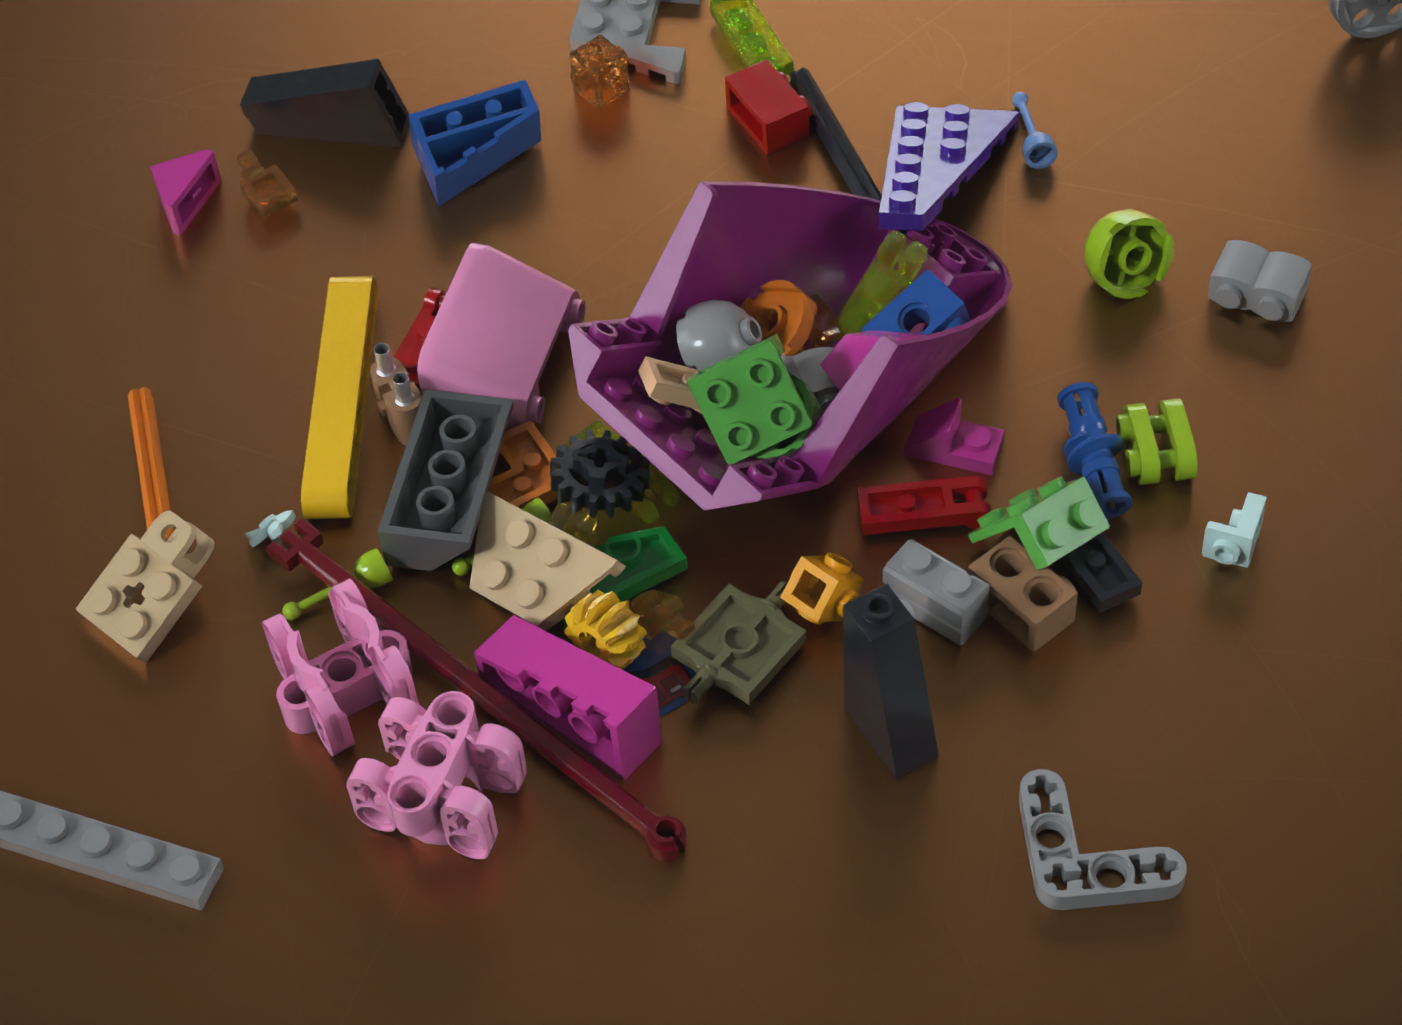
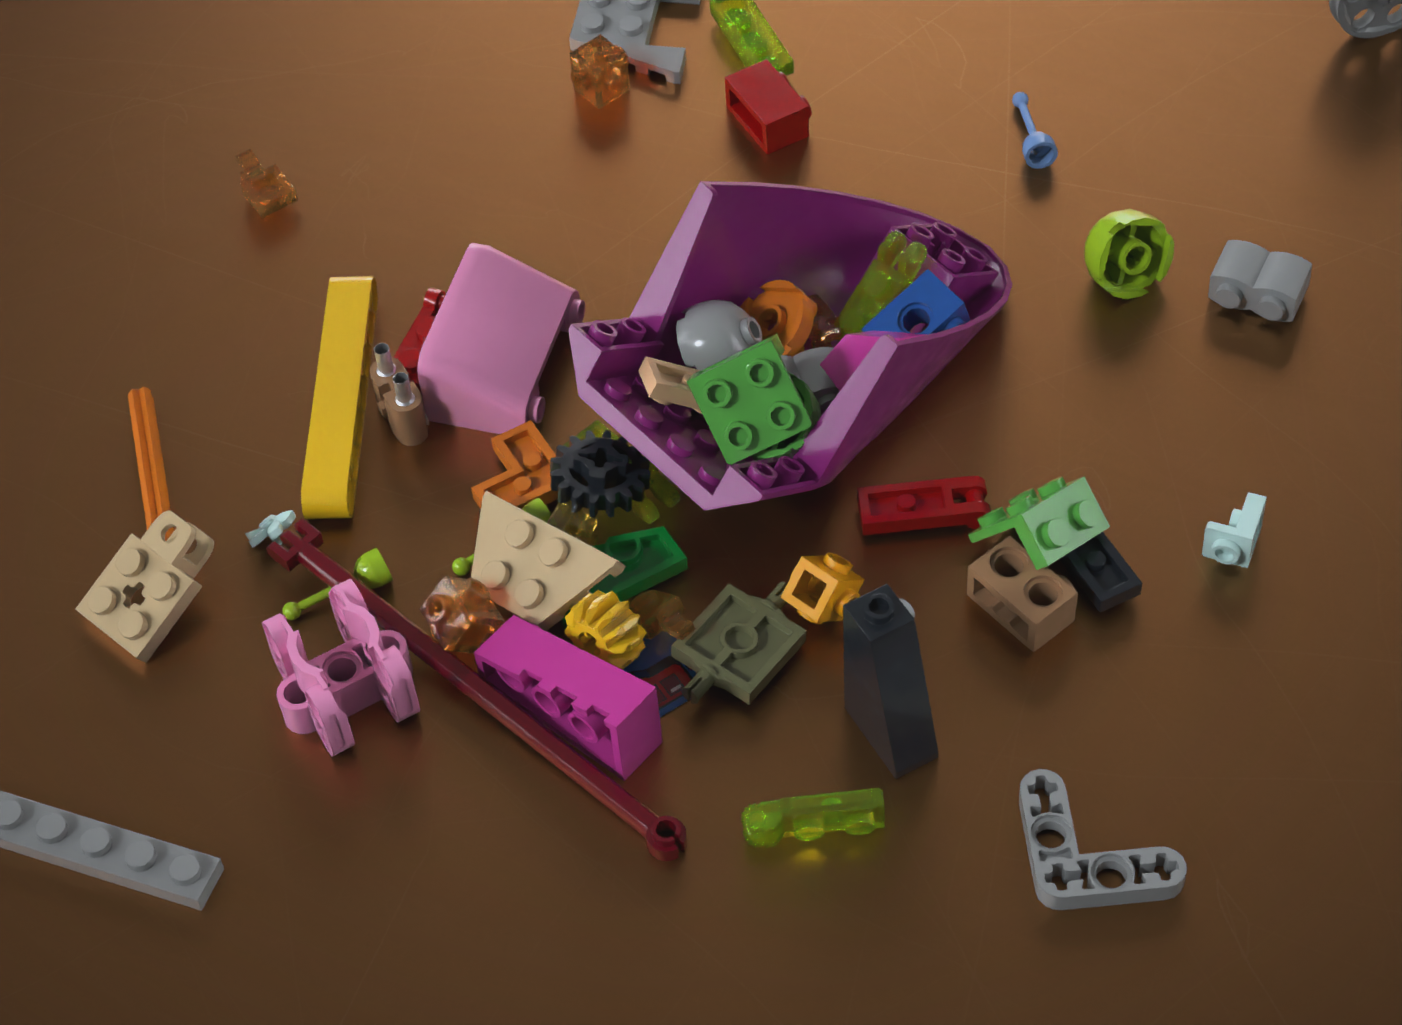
(185, 186): dark pink slope -> none
(329, 104): black slope -> none
(431, 773): bright pink piece -> none
(443, 479): dark grey slope -> none
(461, 614): none -> clear orange brick
(474, 136): blue wedge -> none
(813, 816): none -> clear neon green hinge
(834, 136): black axle -> none
(932, 154): wing -> none
(938, 591): light grey brick -> none
(948, 440): dark pink slope -> none
(1092, 450): blue piece -> none
(1142, 456): lime brick -> none

